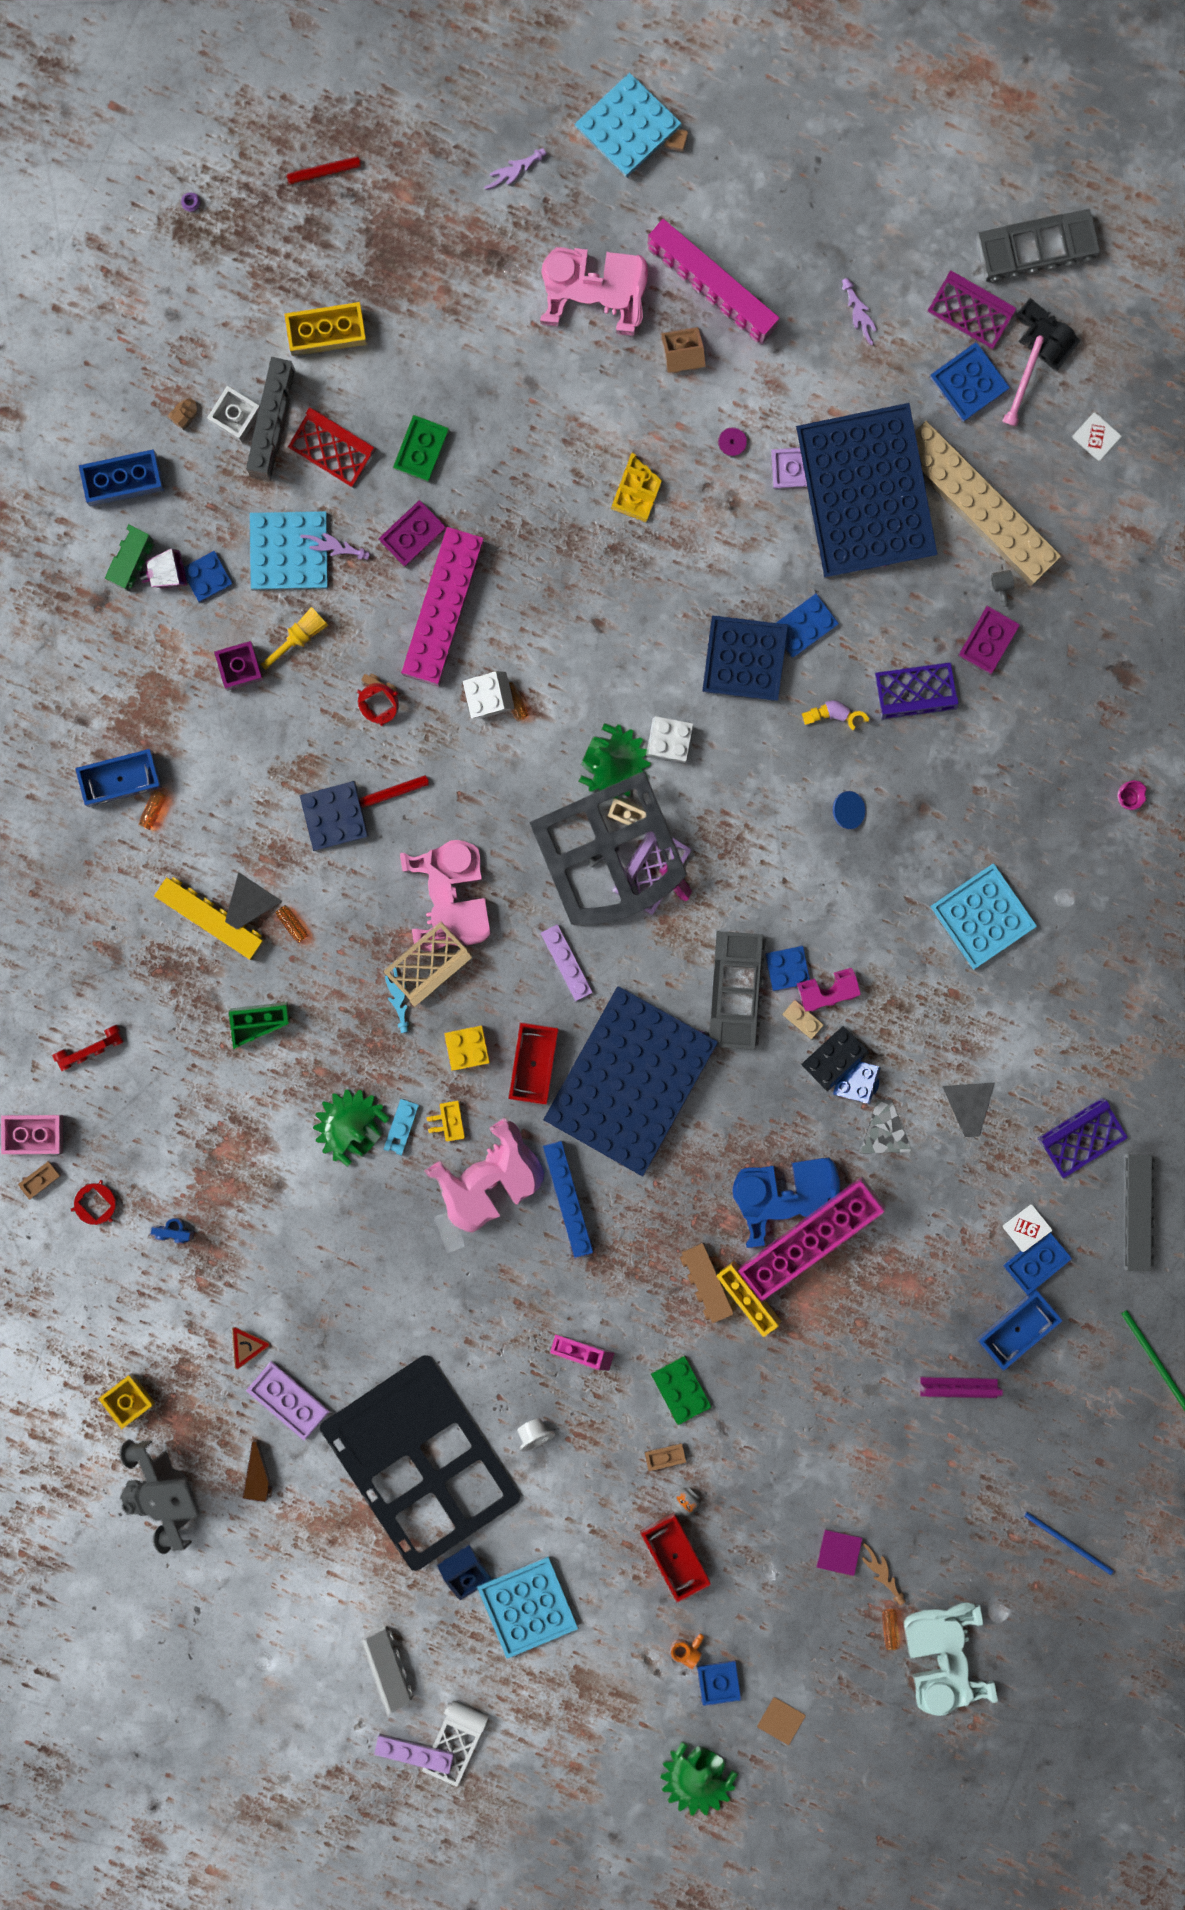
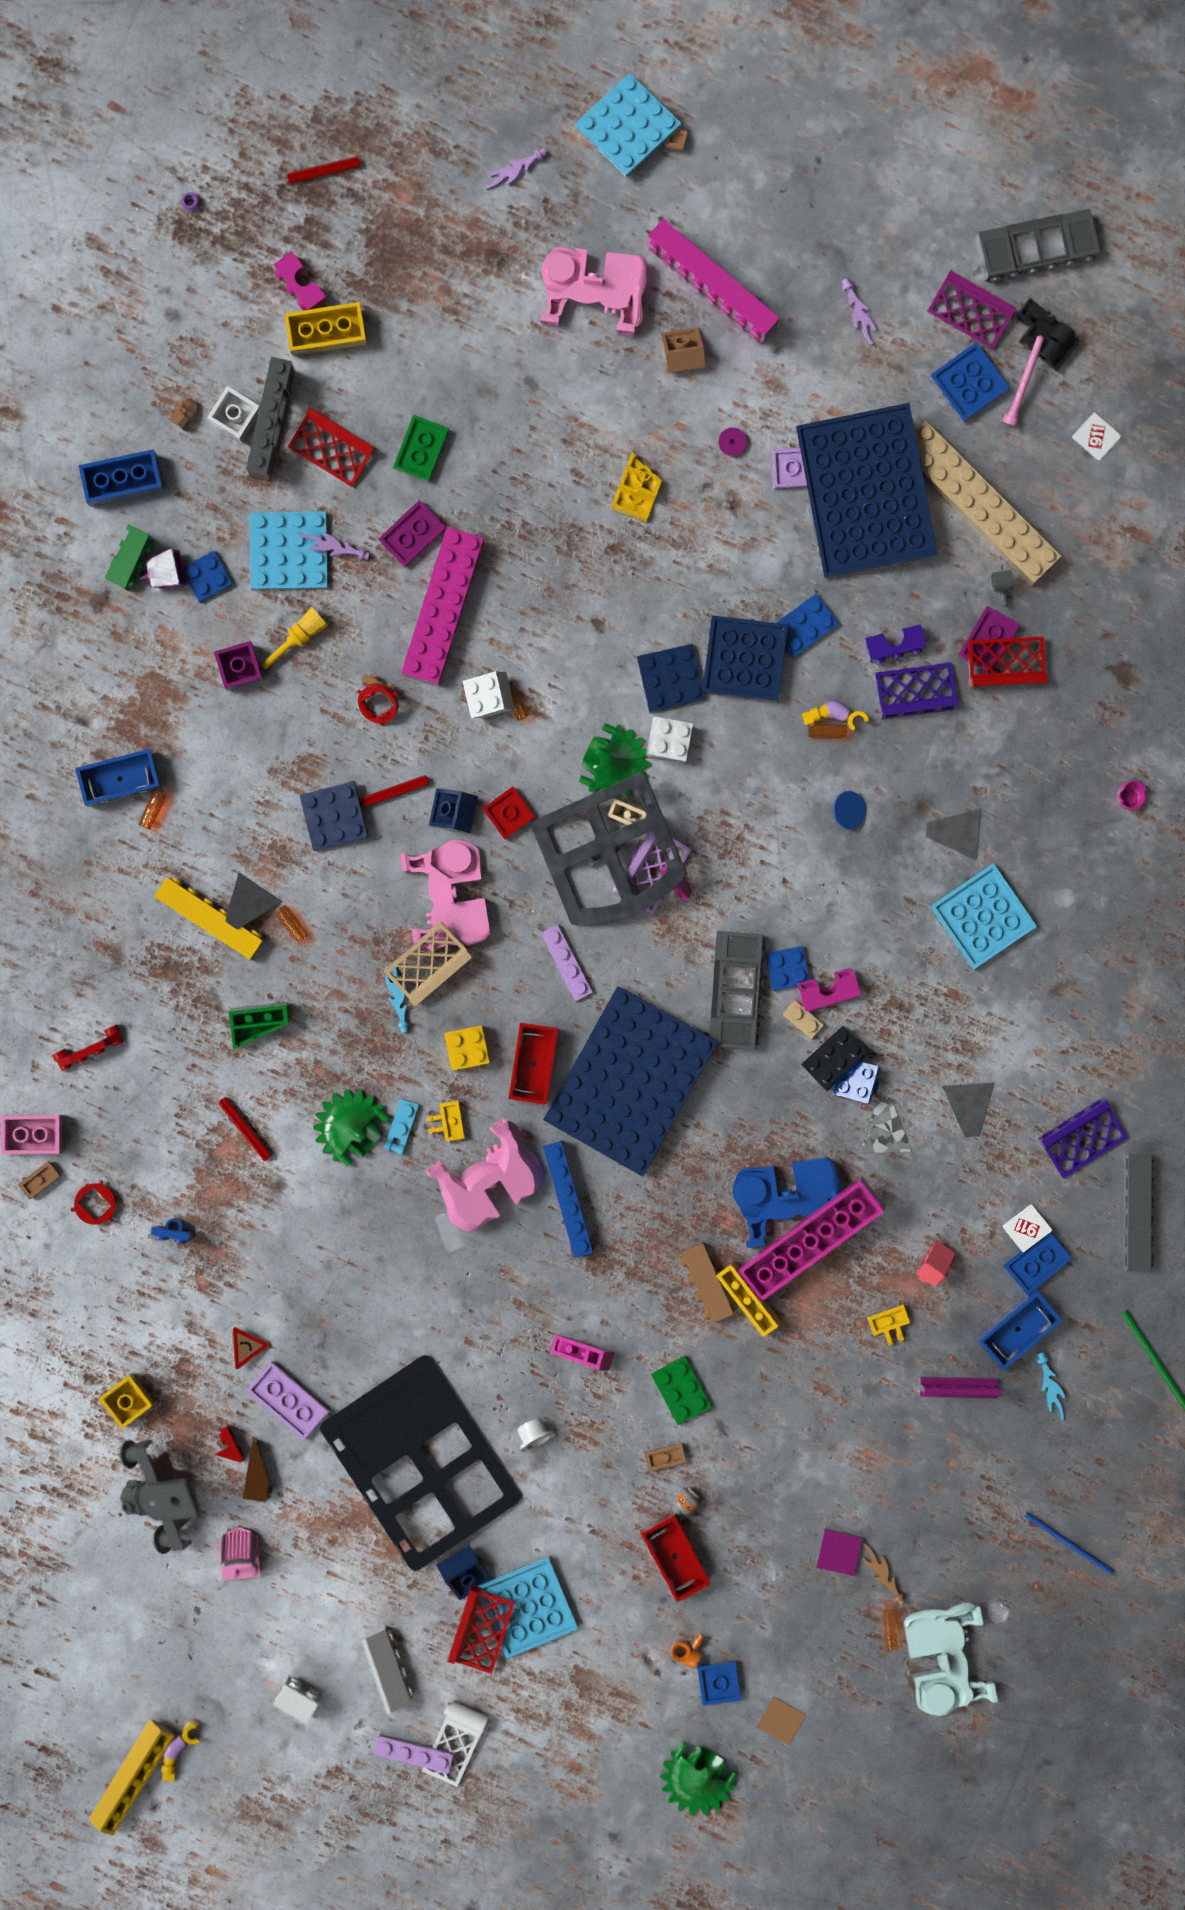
(131, 1777): none -> yellow brick
(175, 1747): none -> yellow piece
(233, 1451): none -> red slope
(239, 1554): none -> bright pink piece
(245, 1129): none -> red axle
(297, 1700): none -> white brick
(308, 296): none -> dark pink arch
(453, 810): none -> dark blue slope
(464, 1629): none -> red fence
(508, 813): none -> red plate
(670, 678): none -> dark blue plate
(827, 731): none -> clear orange piece
(878, 649): none -> dark purple arch
(889, 1320): none -> yellow hinge
(936, 1264): none -> coral brick
(957, 832): none -> flat silver sticker
(1011, 678): none -> red fence
(1053, 1387): none -> medium azure piece

